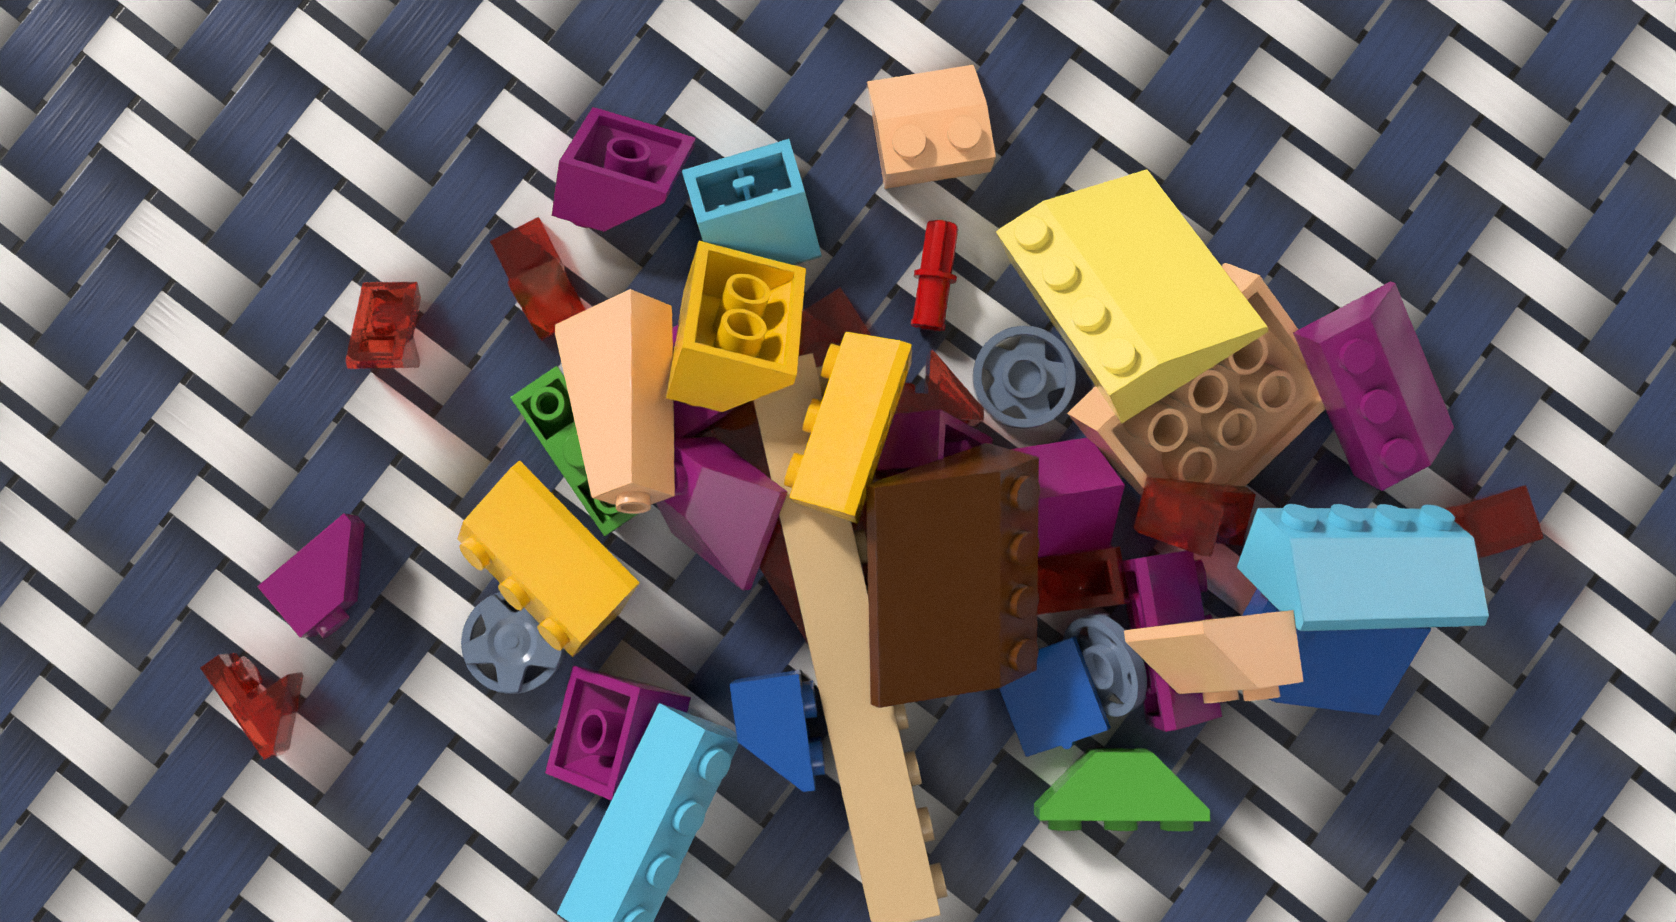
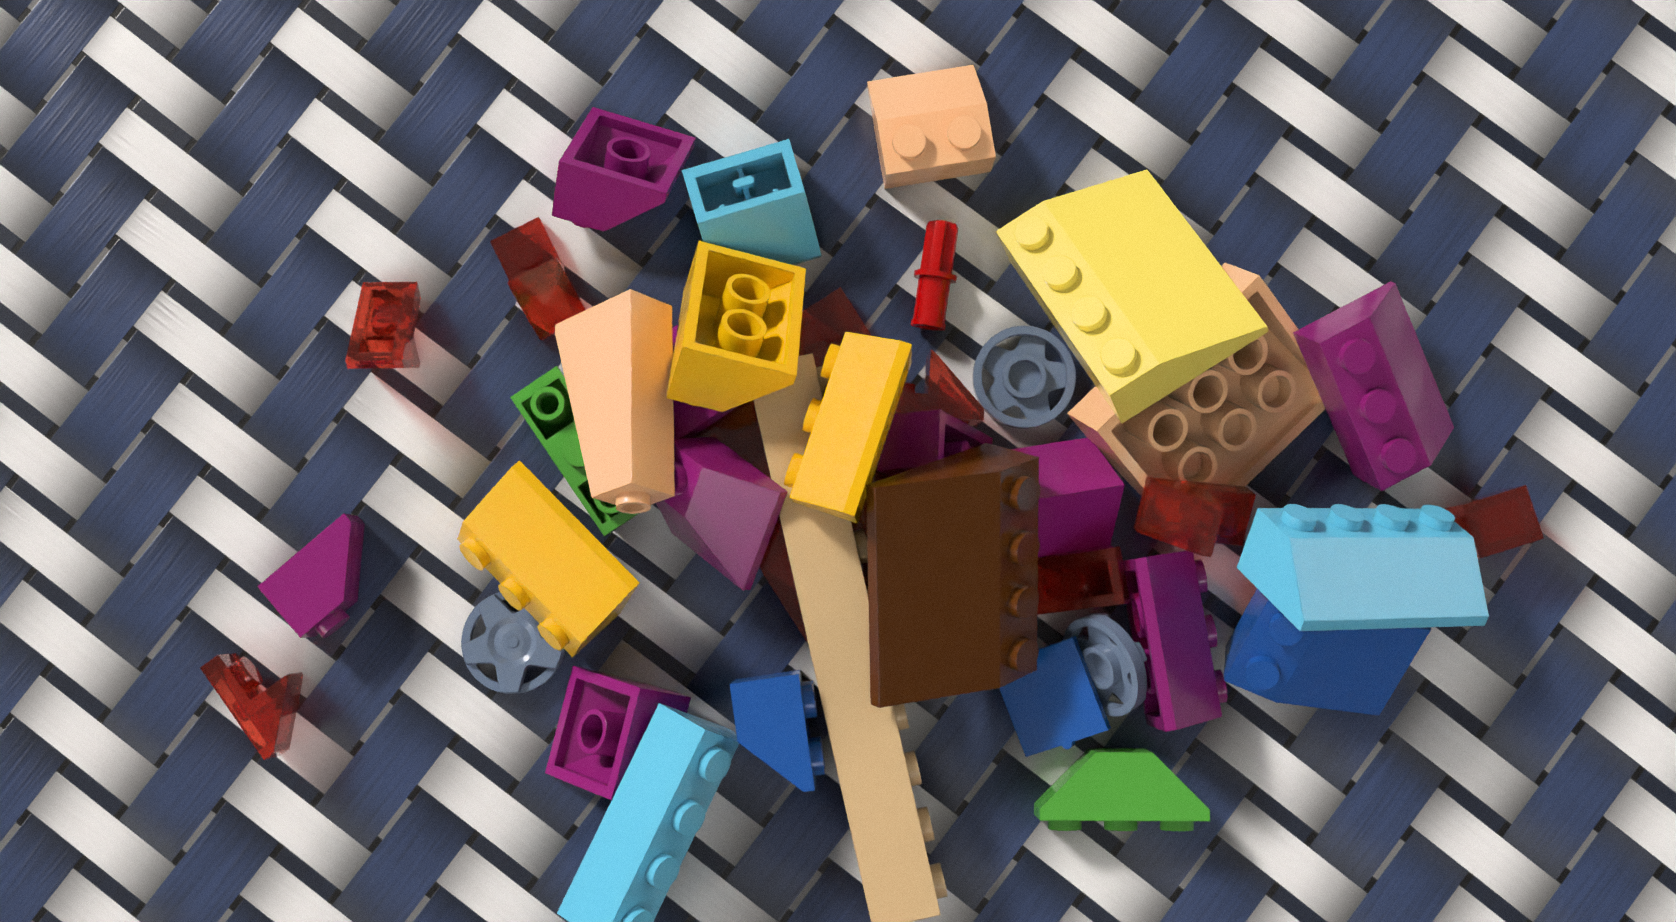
(1224, 655): light nougat slope -> none

